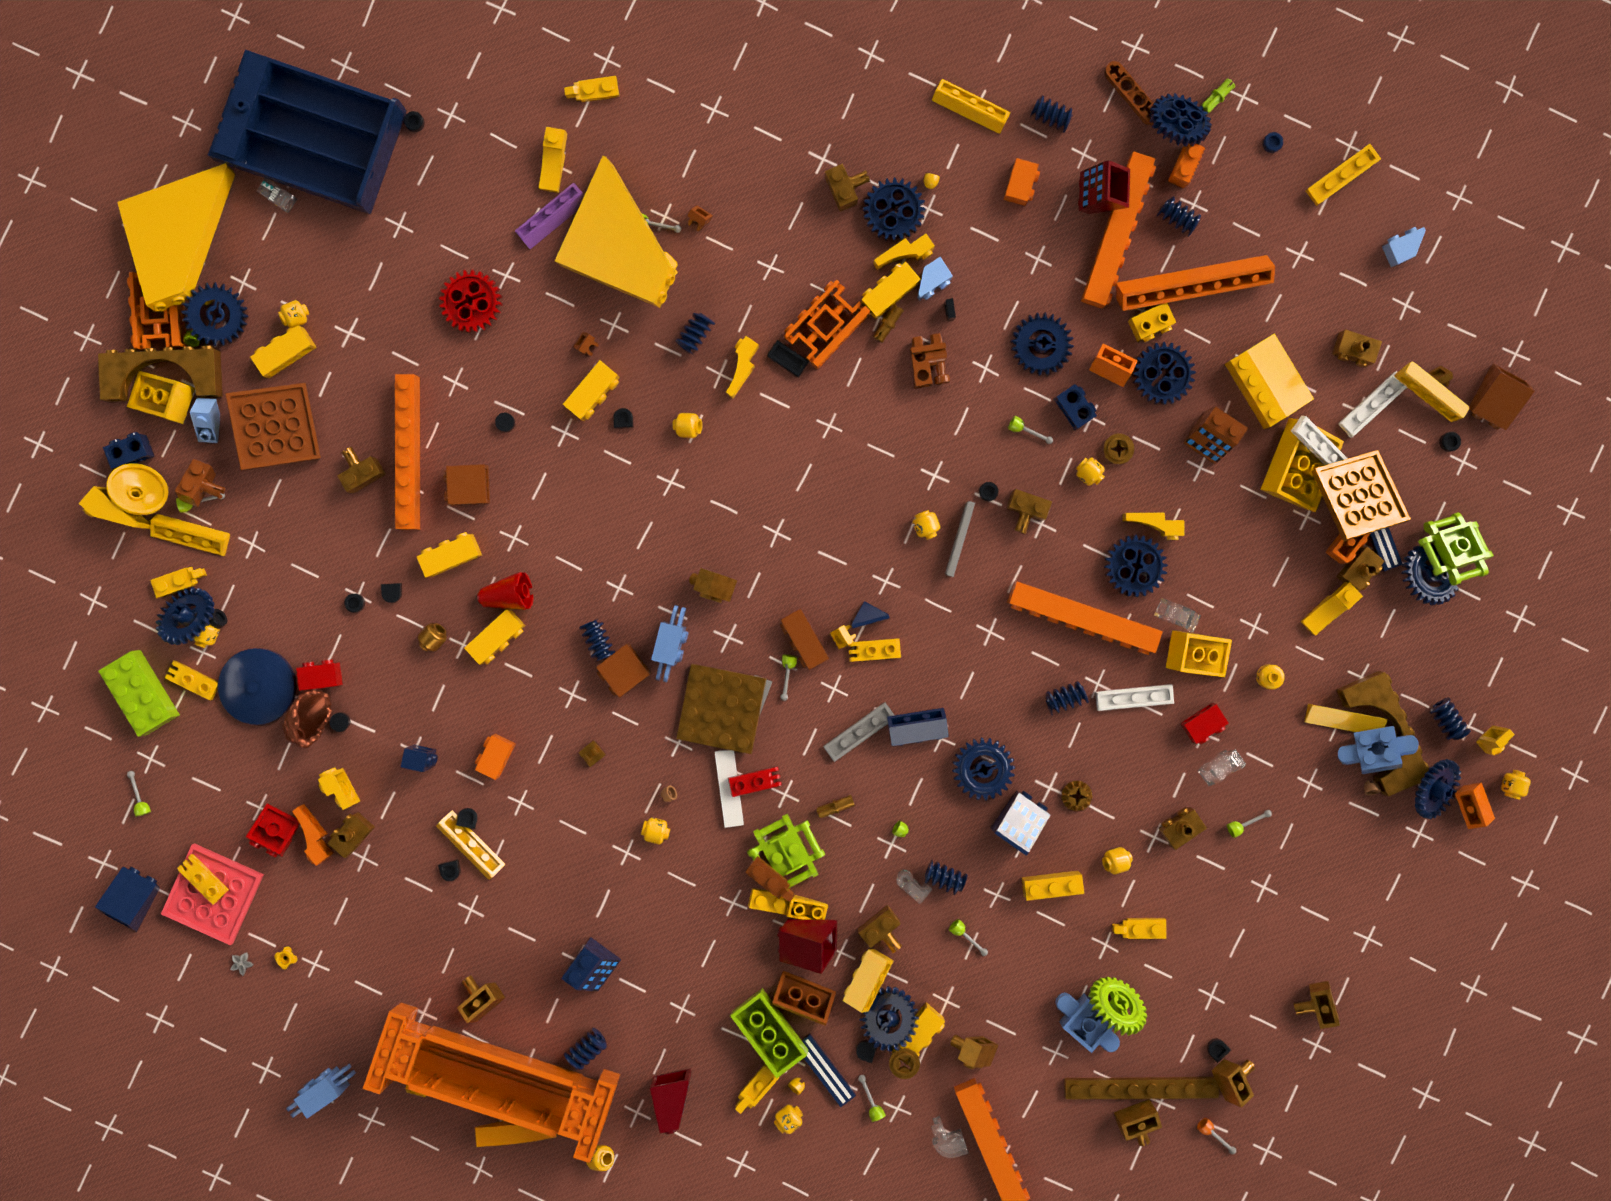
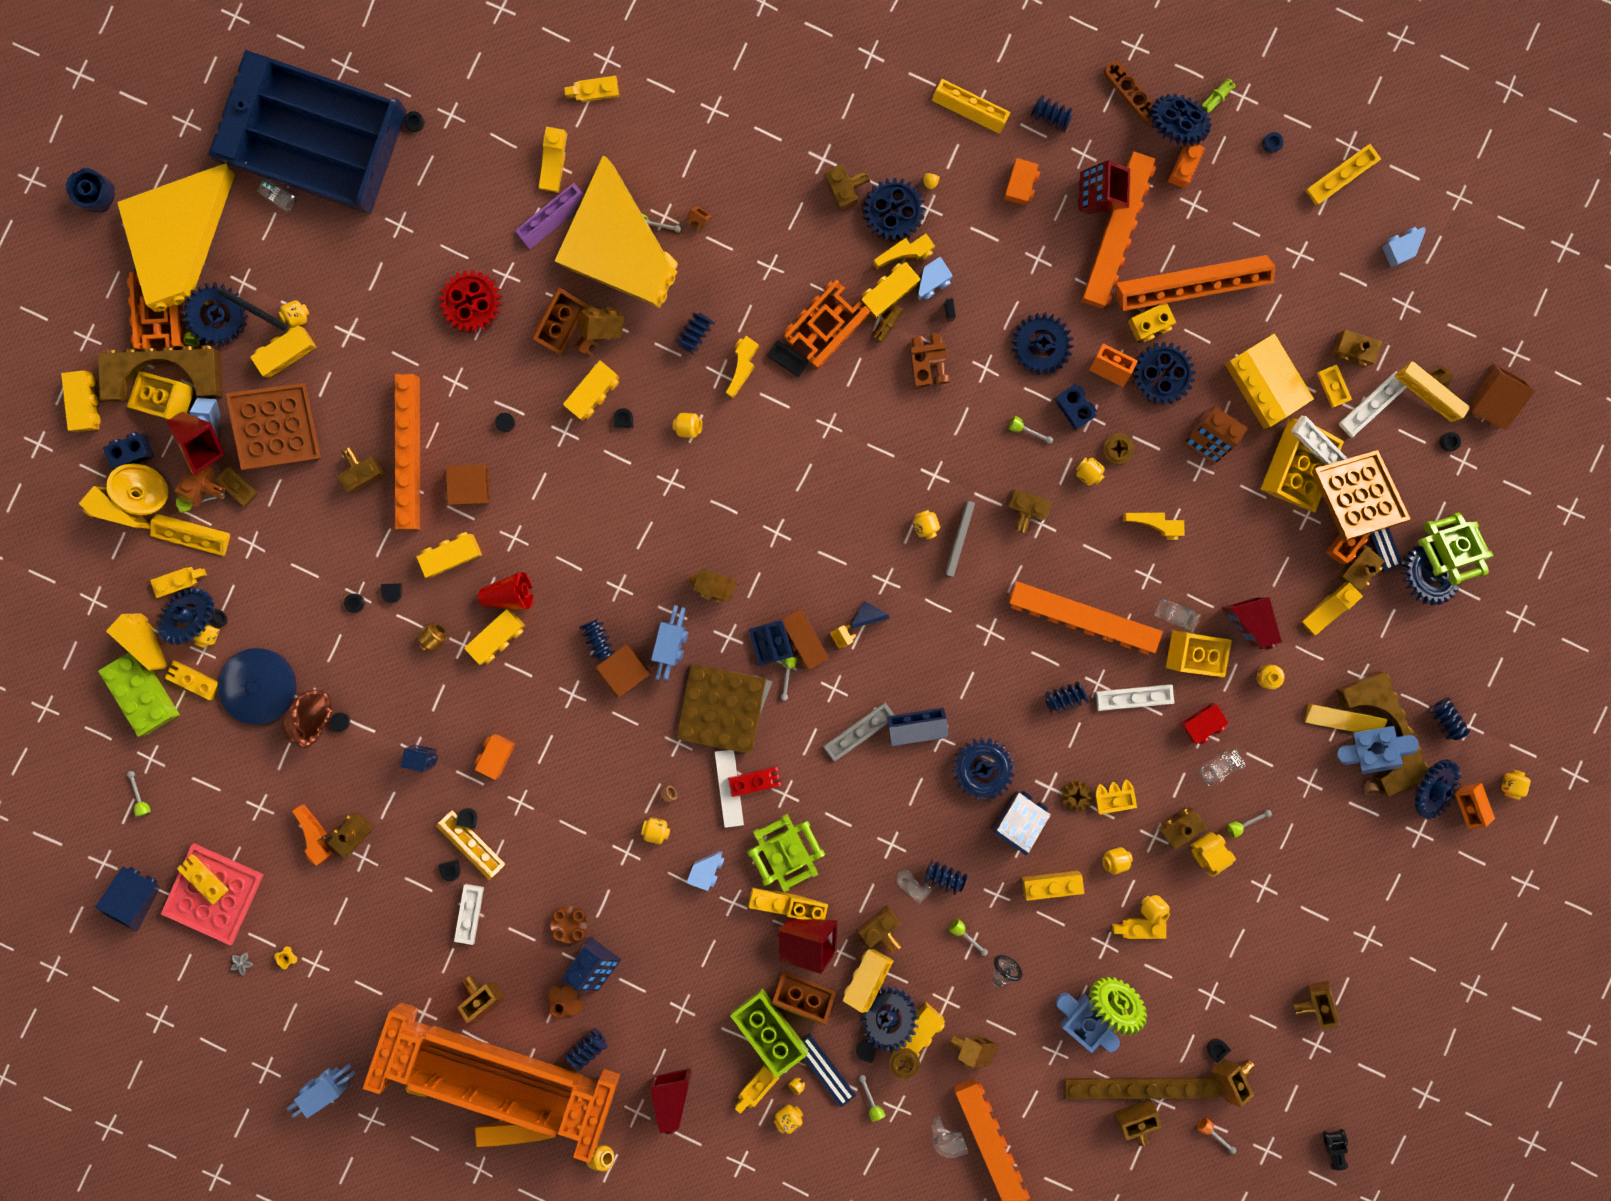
(80, 401): none -> yellow brick
(90, 190): none -> dark blue brick
(138, 639): none -> yellow slope
(195, 441): none -> dark red slope
(237, 486): none -> pearl gold plate
(253, 309): none -> black bar
(273, 831): red plate -> none
(319, 676): red brick -> none
(338, 783): yellow plate -> none
(469, 914): none -> white plate
(558, 321): none -> dark orange slope
(566, 998): none -> dark orange plate
(569, 924): none -> dark orange dish
(592, 753): pearl gold tile -> none
(600, 323): none -> pearl gold brick
(704, 869): none -> light blue slope
(770, 642): none -> dark blue slope
(770, 879): dark orange hinge -> none
(835, 806): pearl gold axle -> none
(875, 649): yellow hinge -> none
(900, 829): lime hinge -> none
(988, 491): black tile -> none
(1005, 971): none -> clear hat
(1115, 799): none -> yellow plate
(1152, 570): dark blue gear -> none
(1155, 909): none -> yellow head
(1180, 215): dark blue piece -> none
(1212, 853): none -> yellow brick
(1255, 621): none -> dark red slope
(1334, 386): none -> yellow plate
(1336, 1146): none -> black connector
(1495, 739): yellow slope -> none

